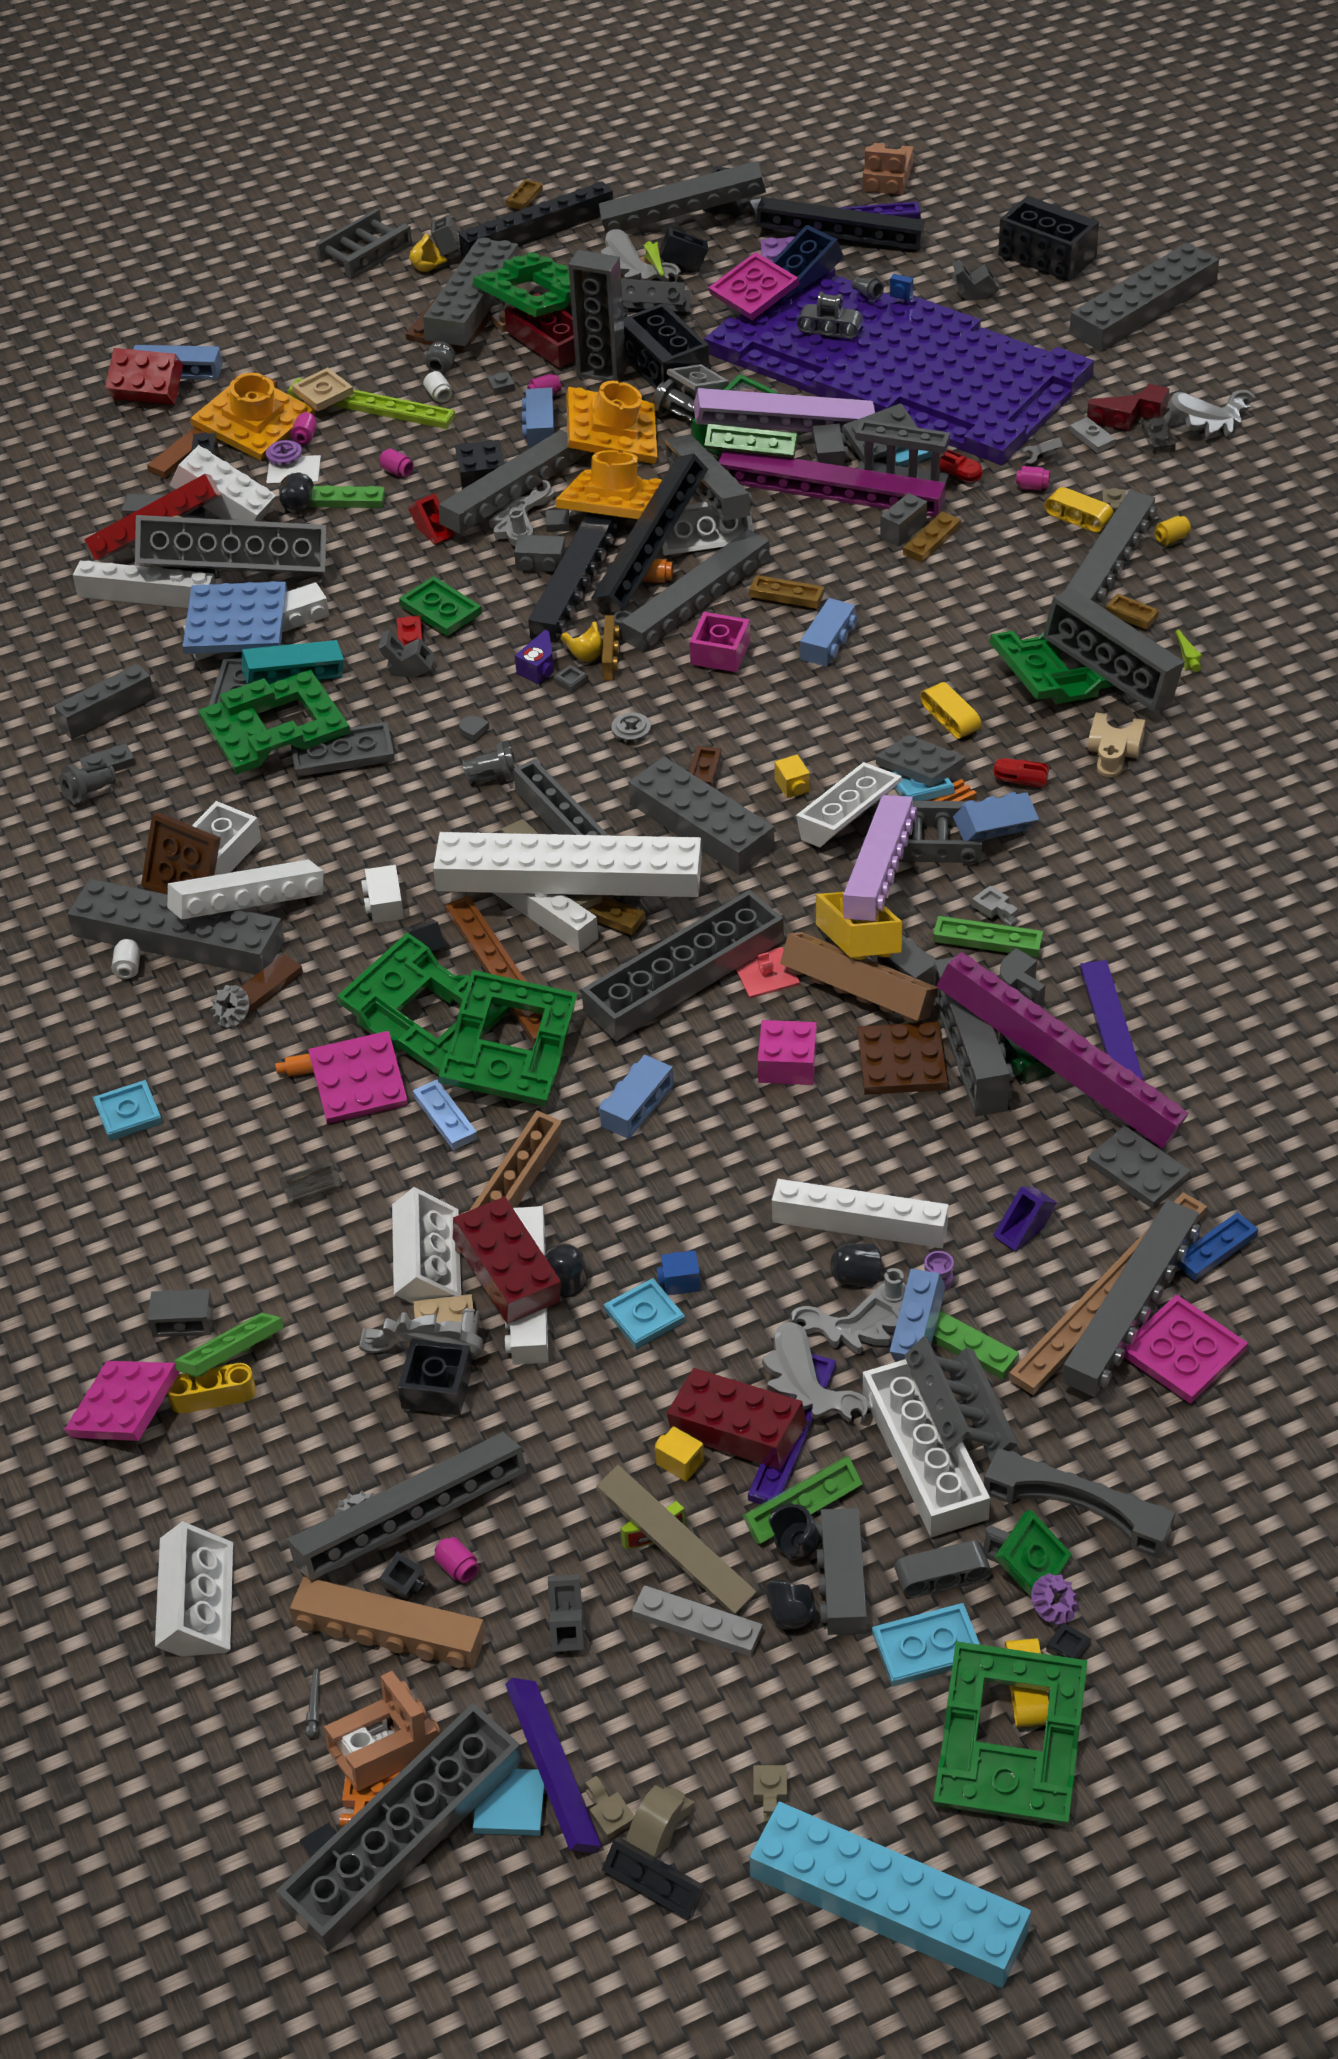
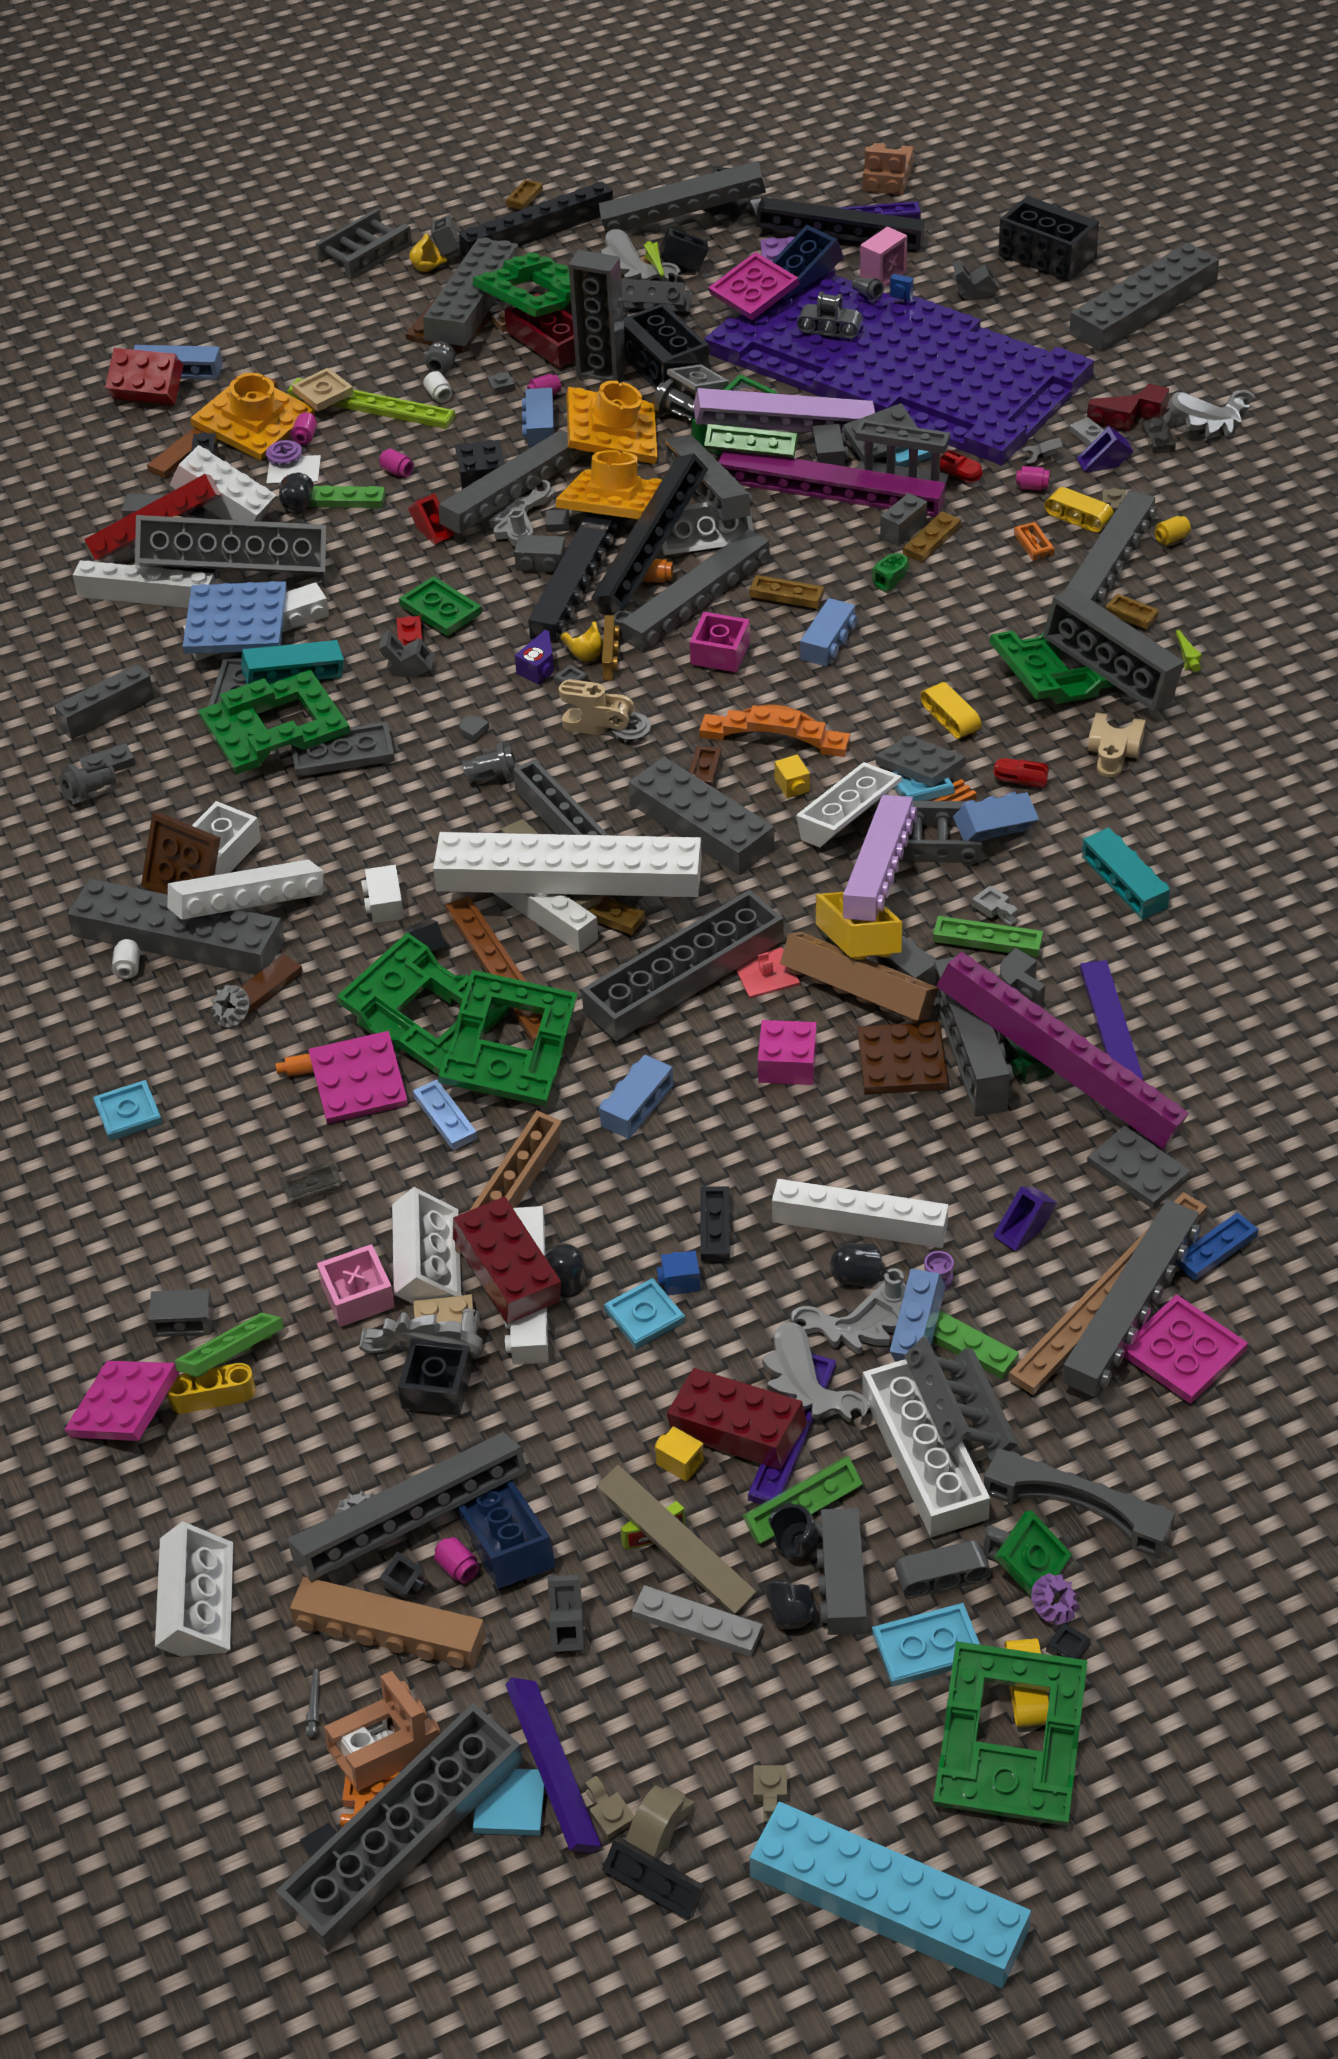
(356, 1285): none -> bright pink brick
(507, 1535): none -> dark blue slope
(595, 708): none -> tan piece
(714, 1223): none -> black plate
(776, 720): none -> orange piece
(884, 255): none -> bright pink brick
(890, 571): none -> green rock
(1030, 542): none -> orange tile
(1105, 452): none -> dark purple slope
(1125, 873): none -> teal brick

